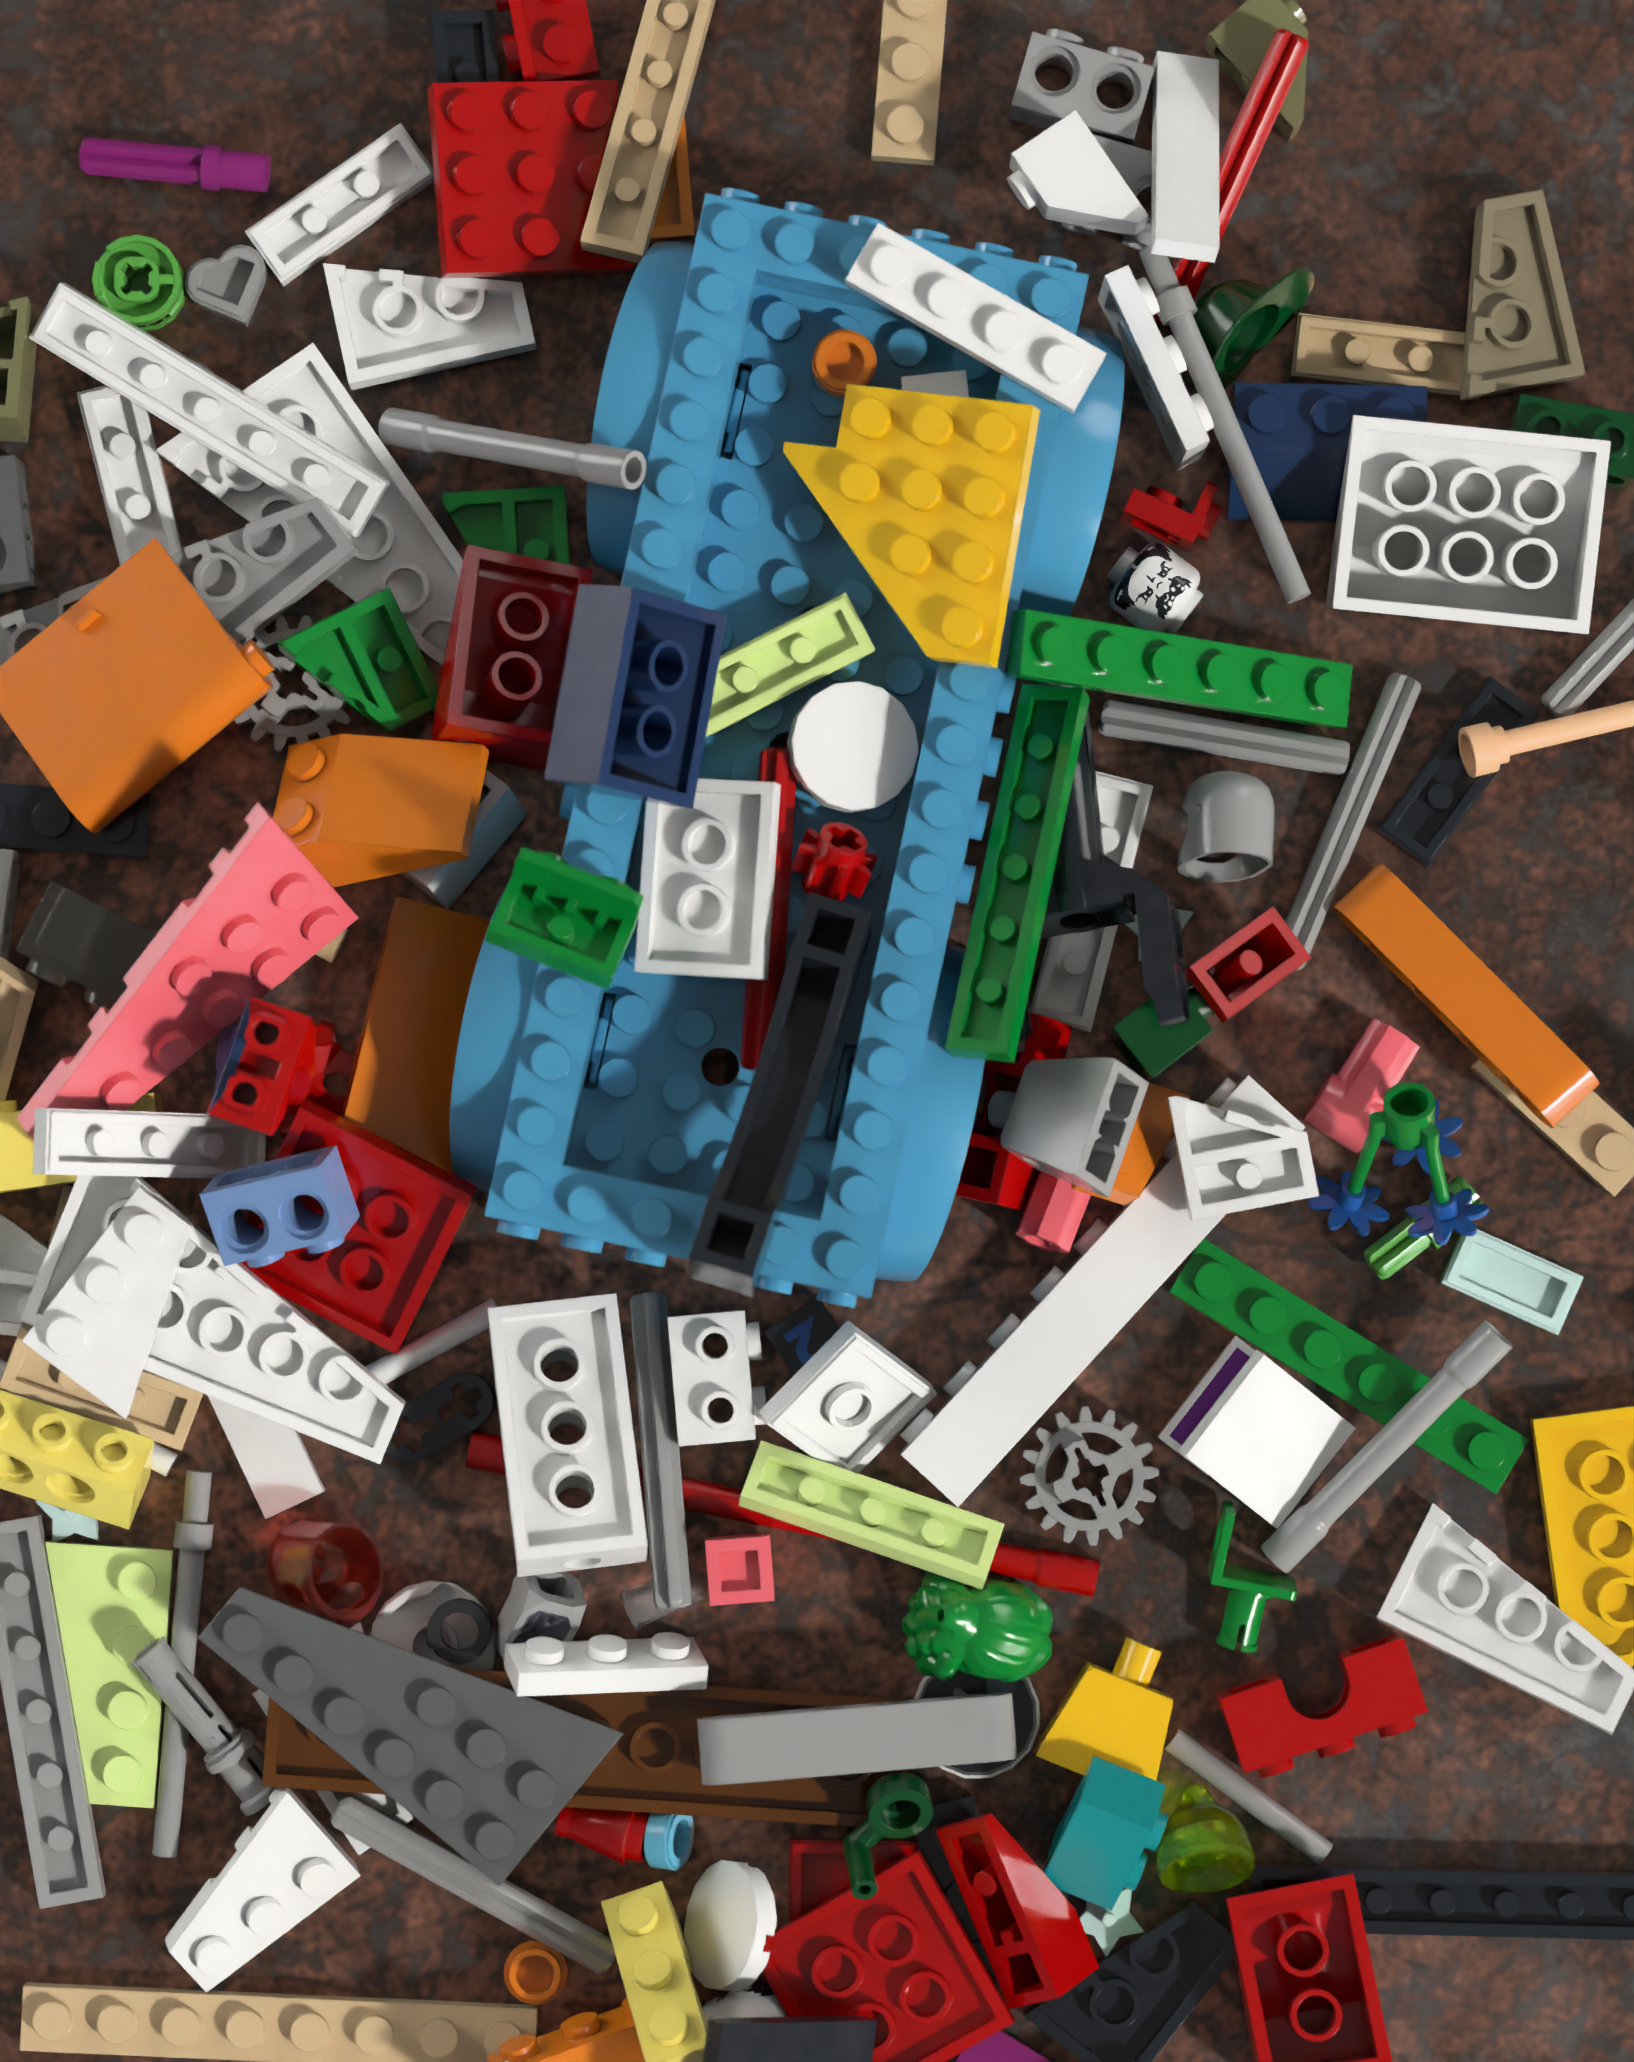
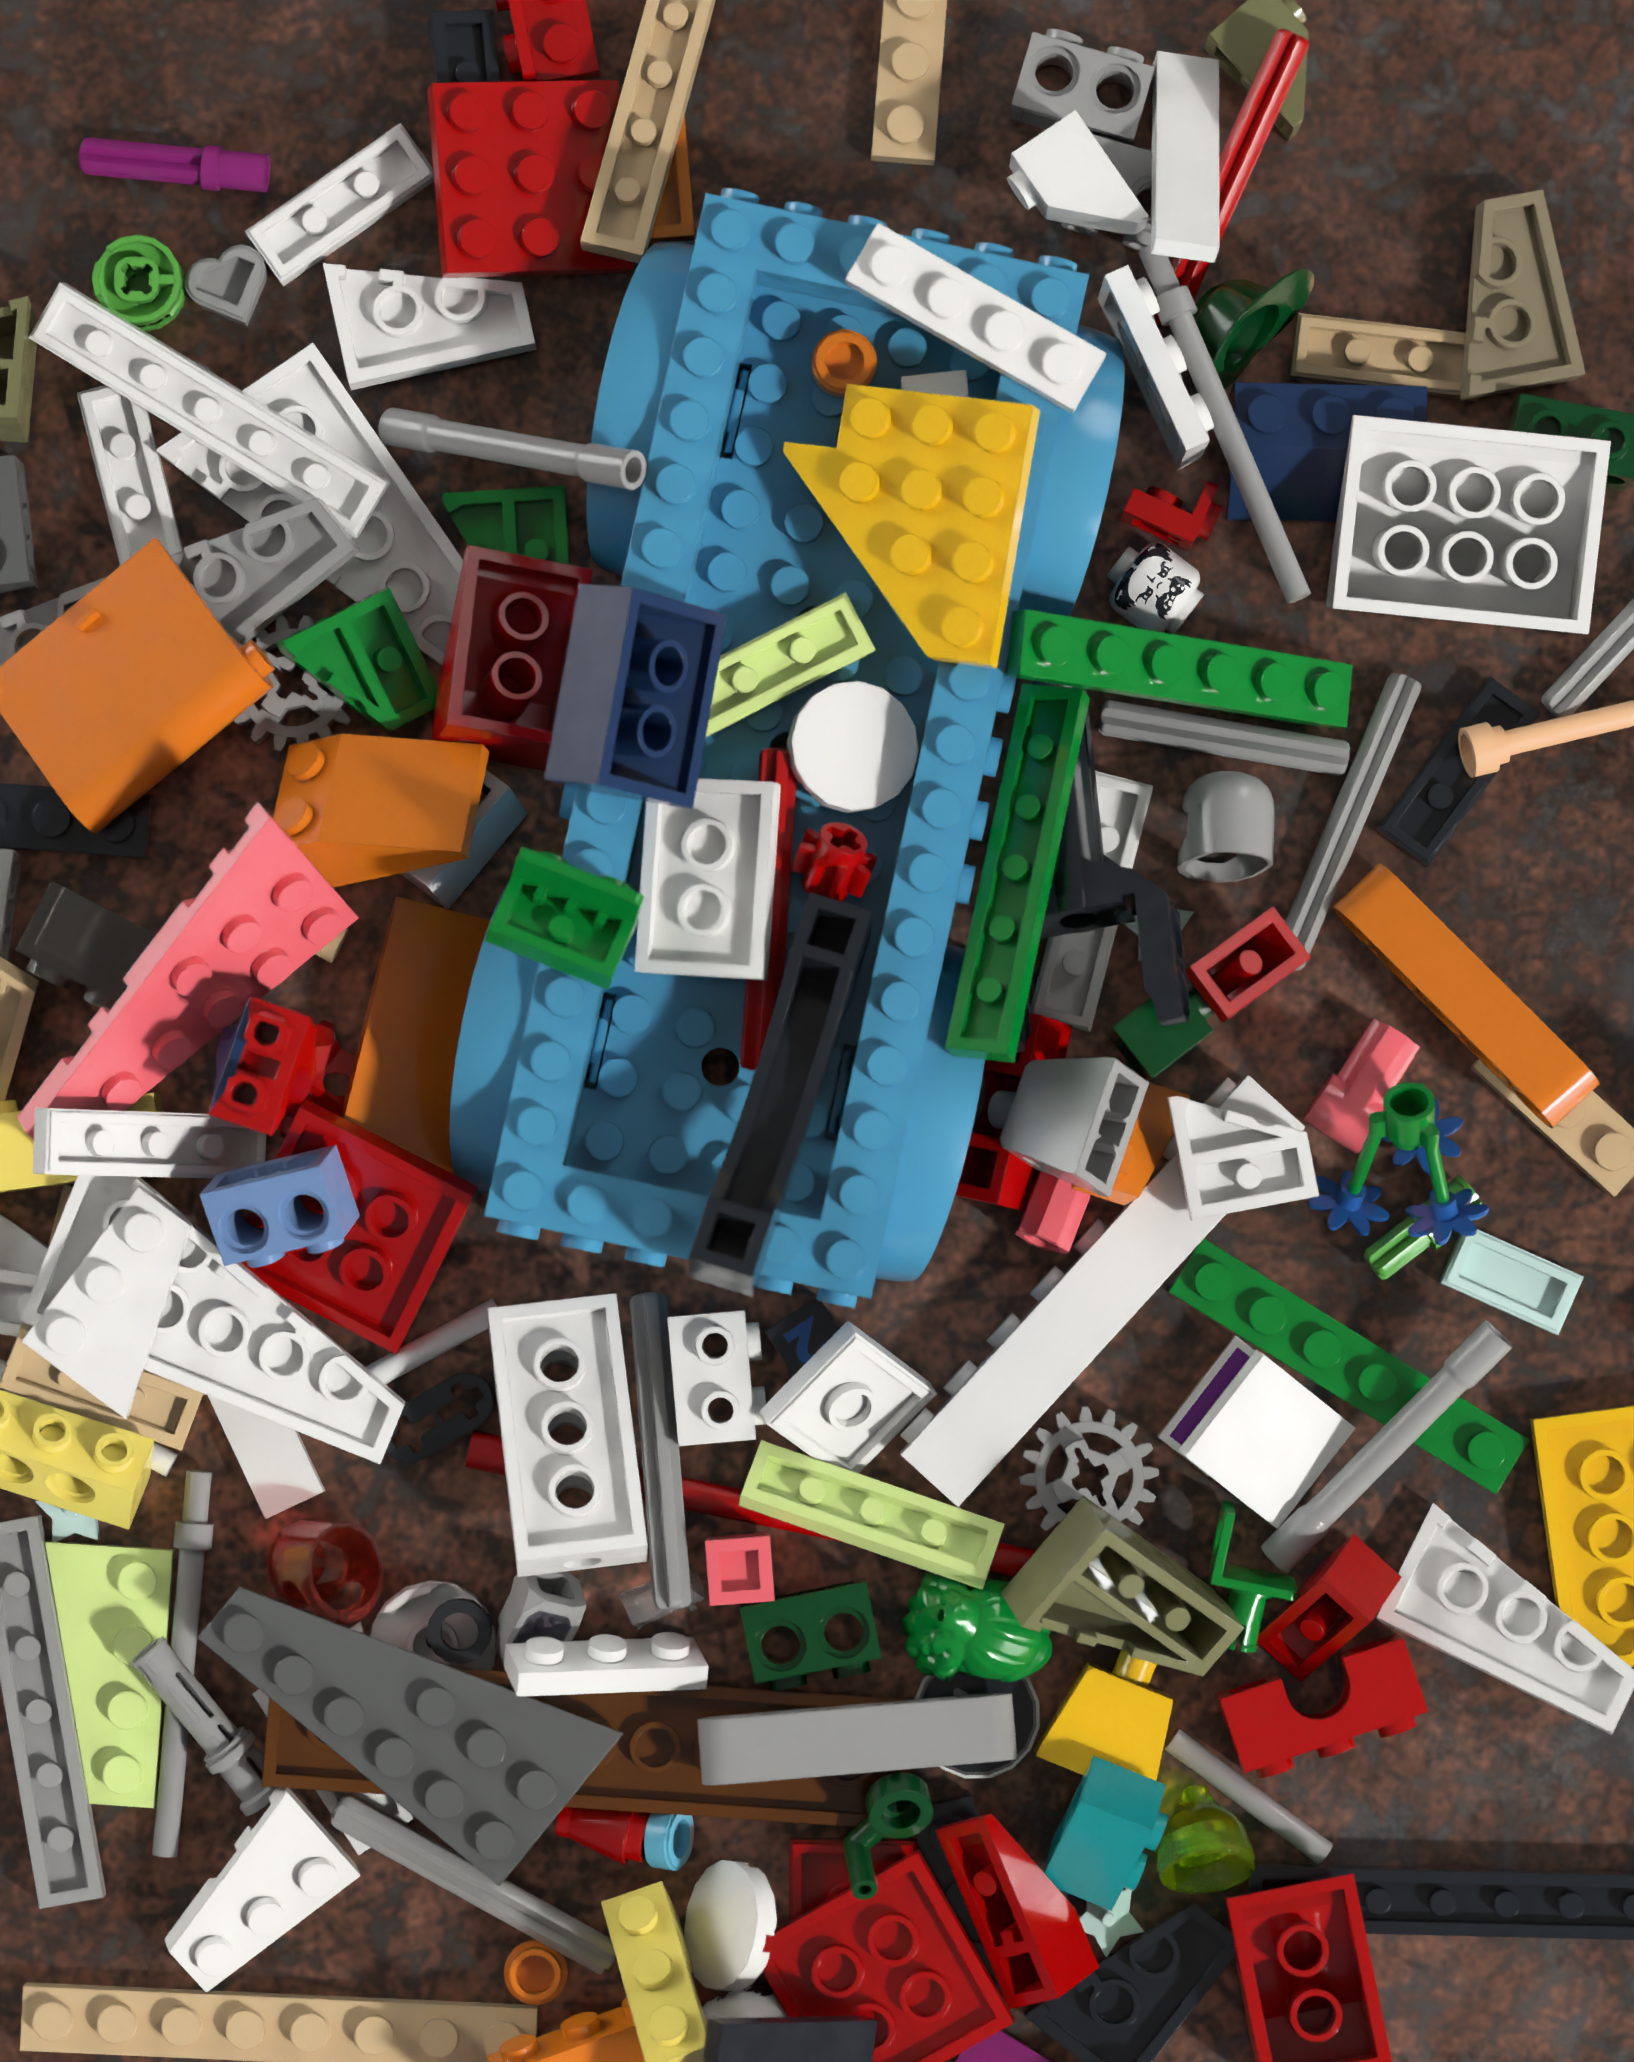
(807, 1615): none -> dark green brick
(1121, 1592): none -> olive wedge
(1329, 1608): none -> red slope

